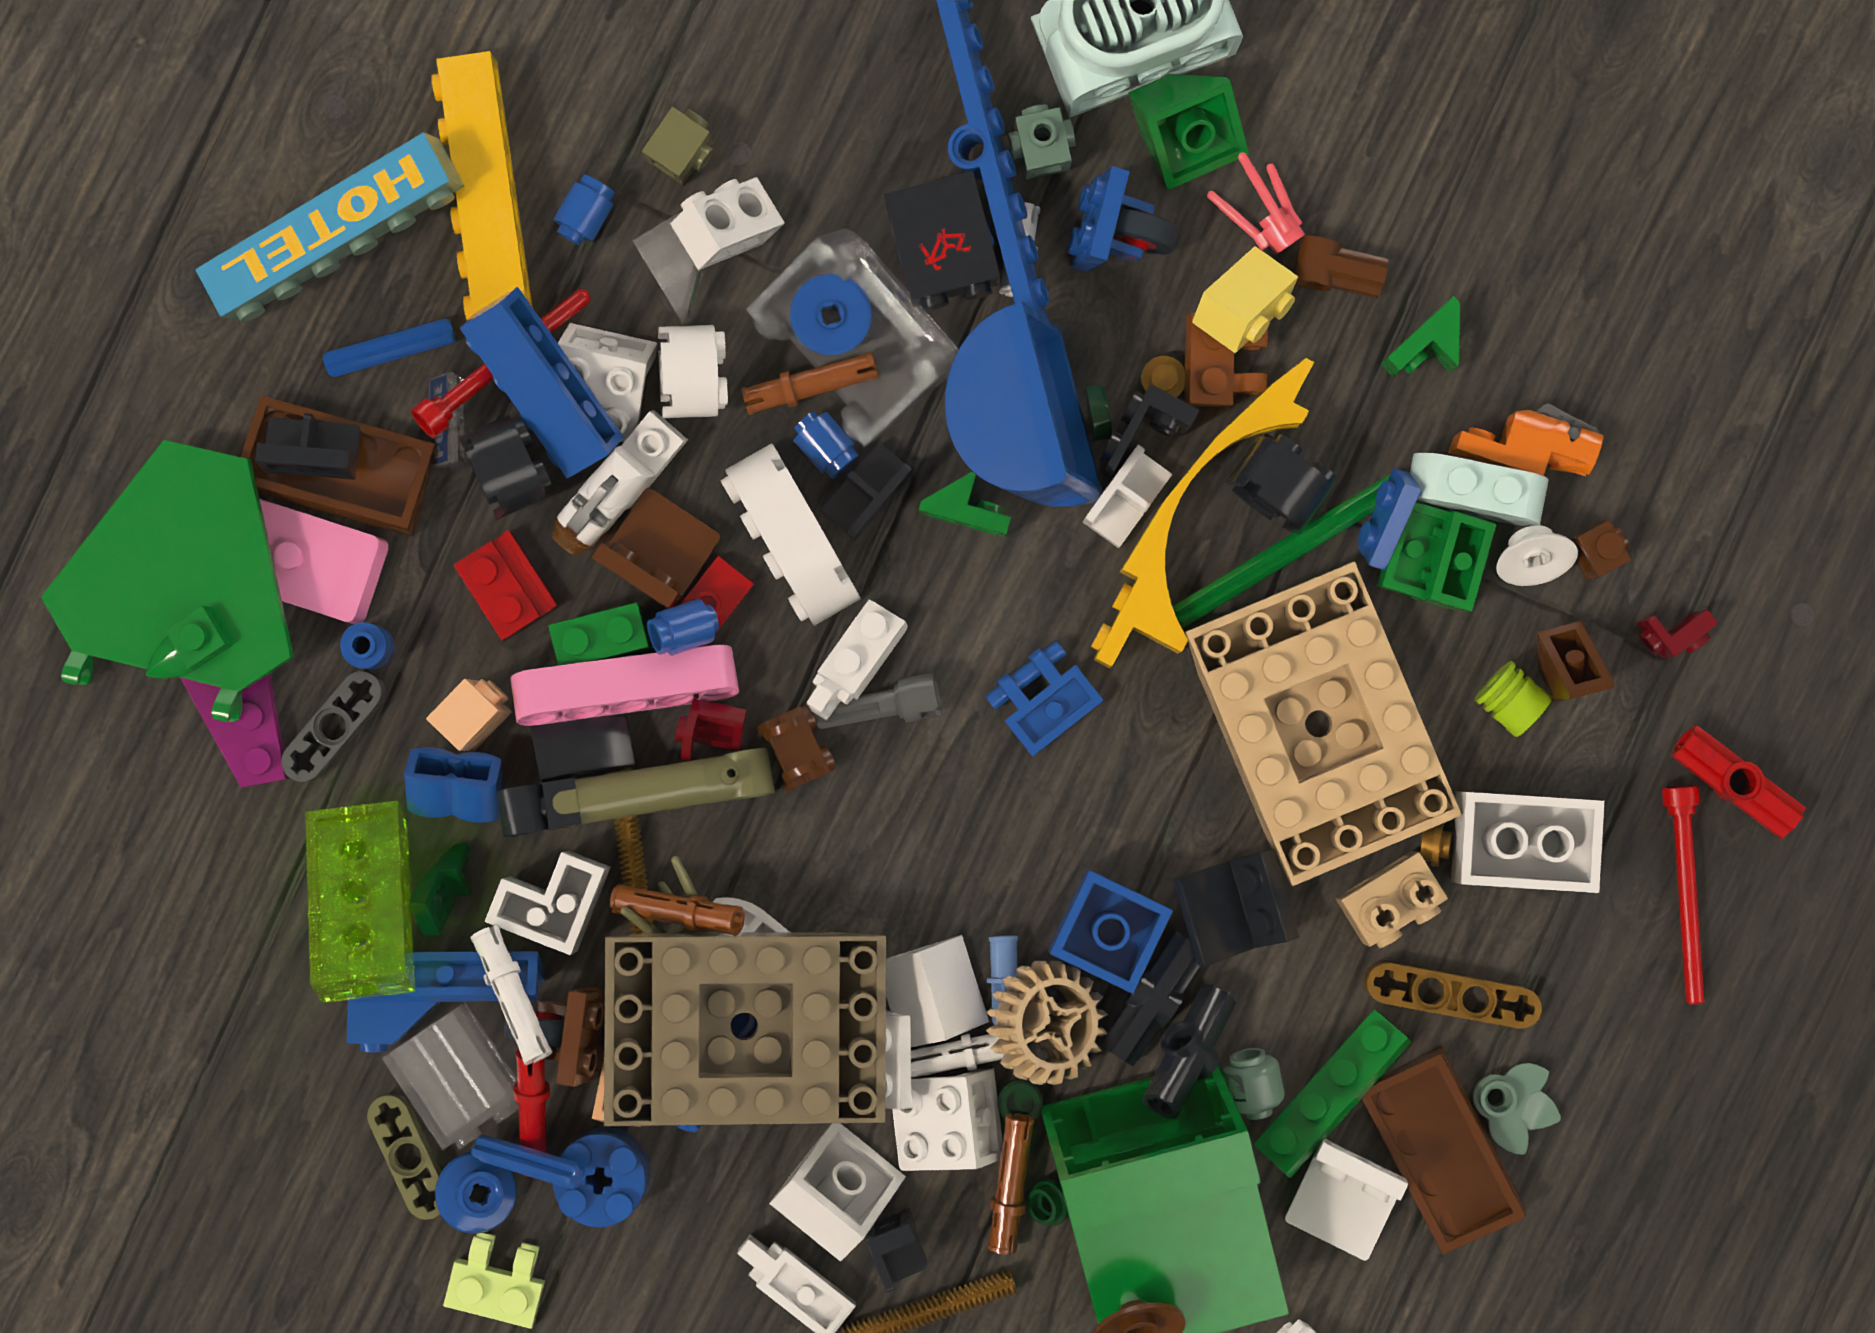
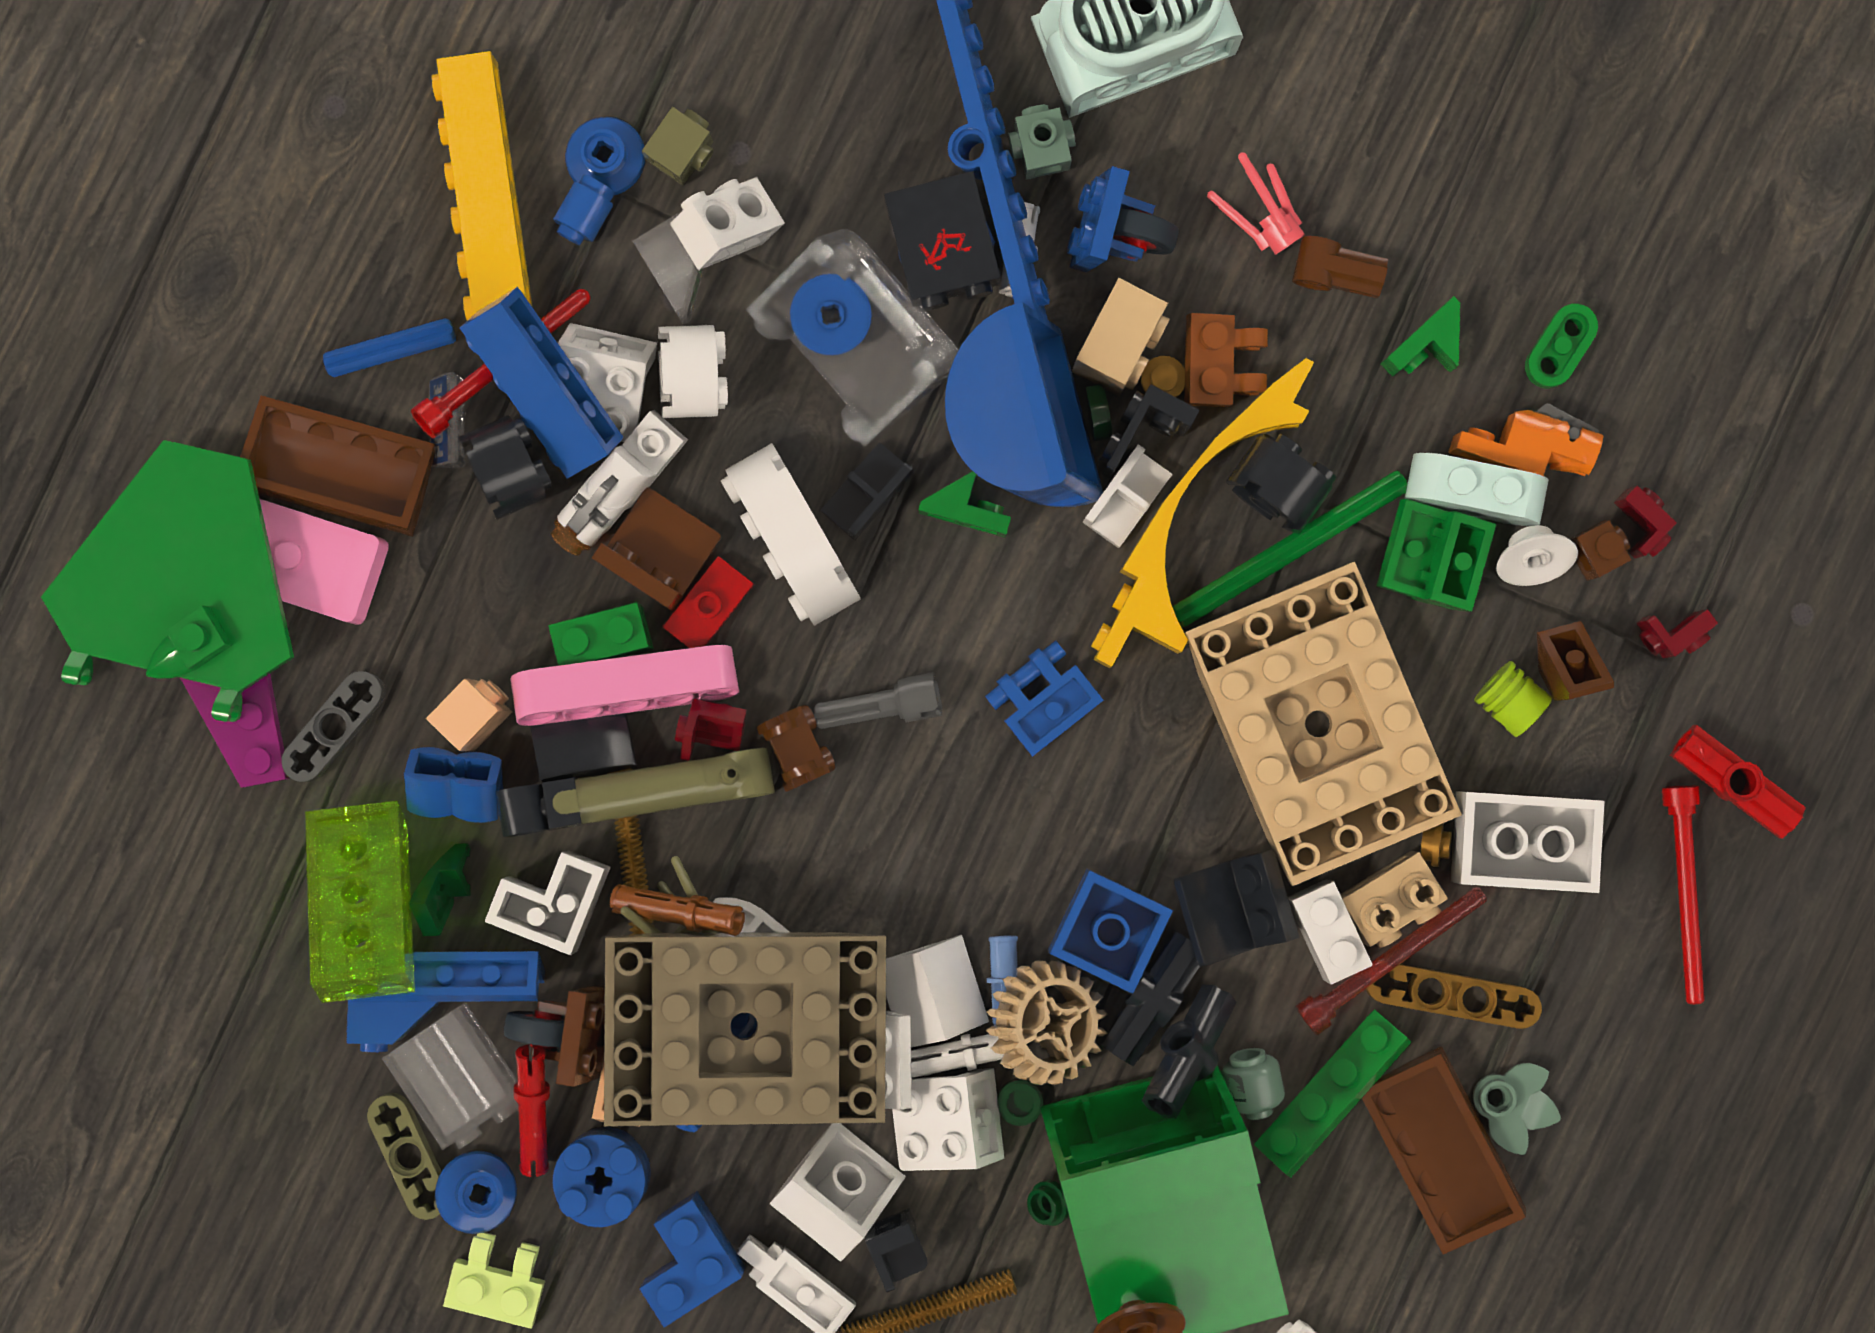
(310, 448): black panel -> none
(331, 228): brick -> none
(380, 649): blue brick -> none
(506, 585): red plate -> none
(507, 985): white pin -> none
(528, 1161): blue axle -> none
(623, 165): none -> blue piece
(683, 627): blue brick -> none
(701, 1265): none -> blue brick
(809, 383): dark orange pin -> none
(825, 444): blue brick -> none
(856, 658): white hinge -> none
(1012, 1173): dark orange pin -> none
(1119, 336): none -> tan brick
(1188, 125): green slope -> none
(1246, 300): light yellow brick -> none
(1320, 1010): none -> clear red piece
(1329, 931): none -> white brick
(1345, 1199): white bracket -> none
(1393, 507): blue plate -> none
(1561, 348): none -> green plate
(1646, 511): none -> dark red bracket

